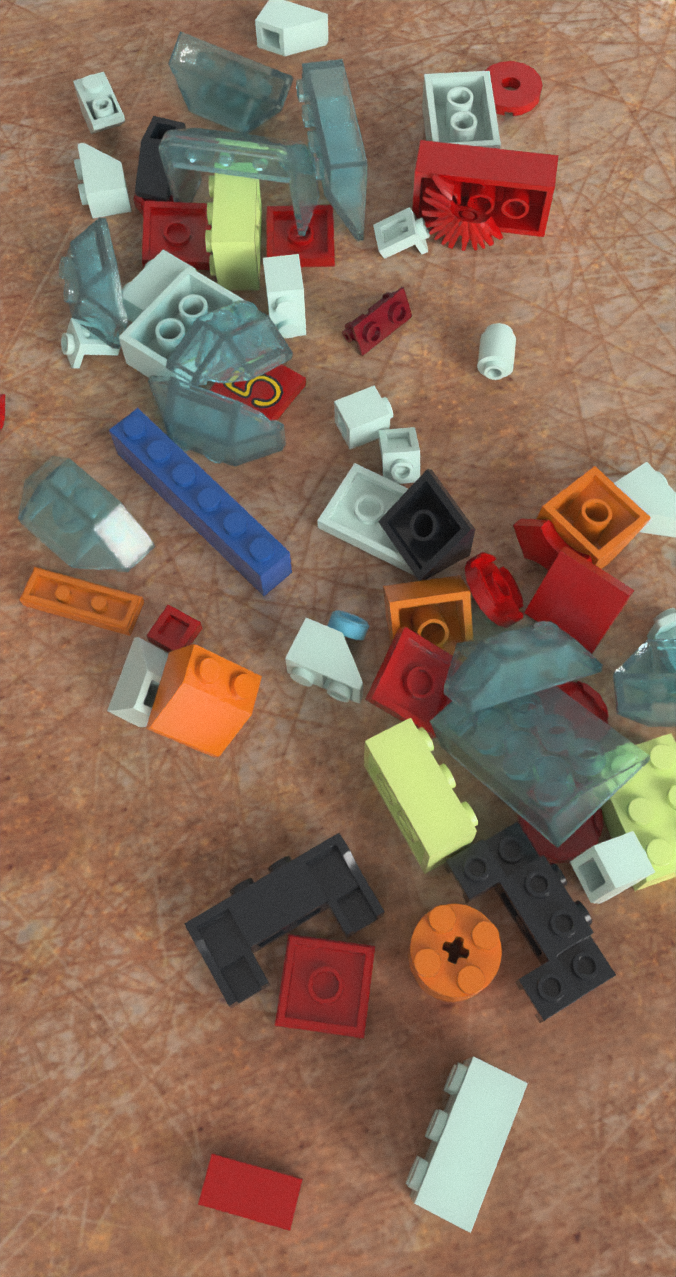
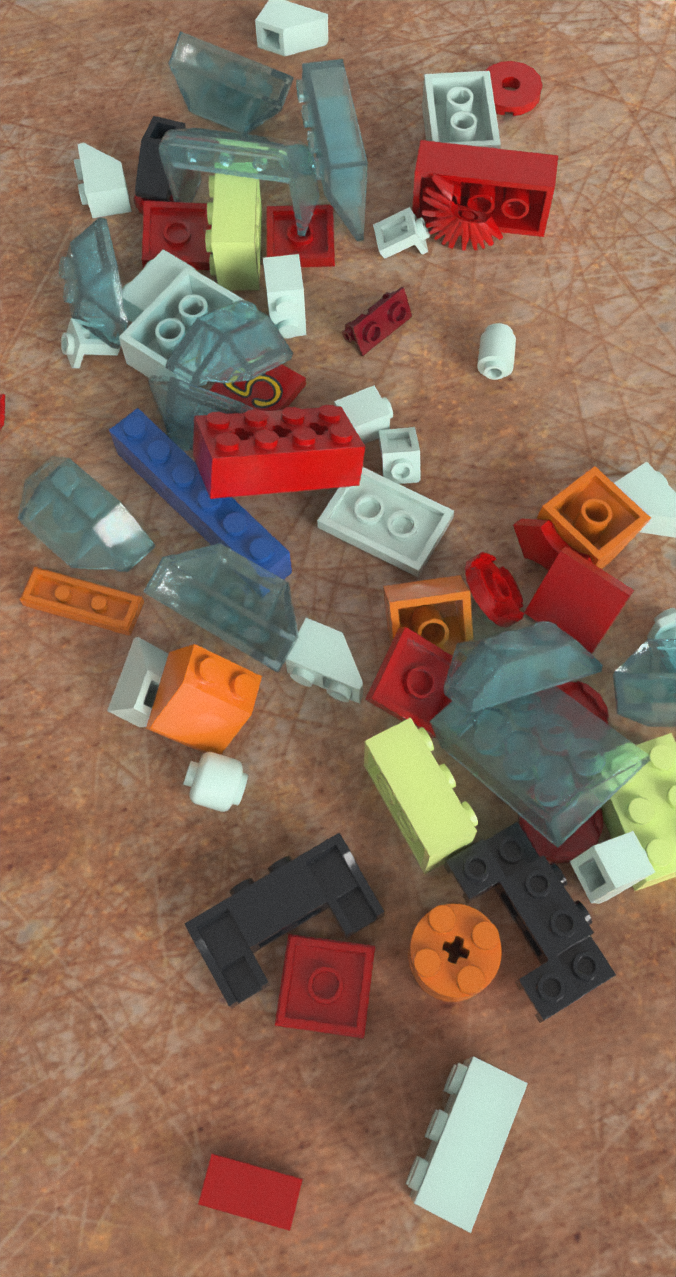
(98, 103): light aqua slope -> none
(174, 630): red tile -> none
(216, 781): none -> light aqua head
(230, 600): none -> clear light blue wedge
(277, 451): none -> red brick
(349, 624): medium azure tile -> none
(428, 527): black slope -> none

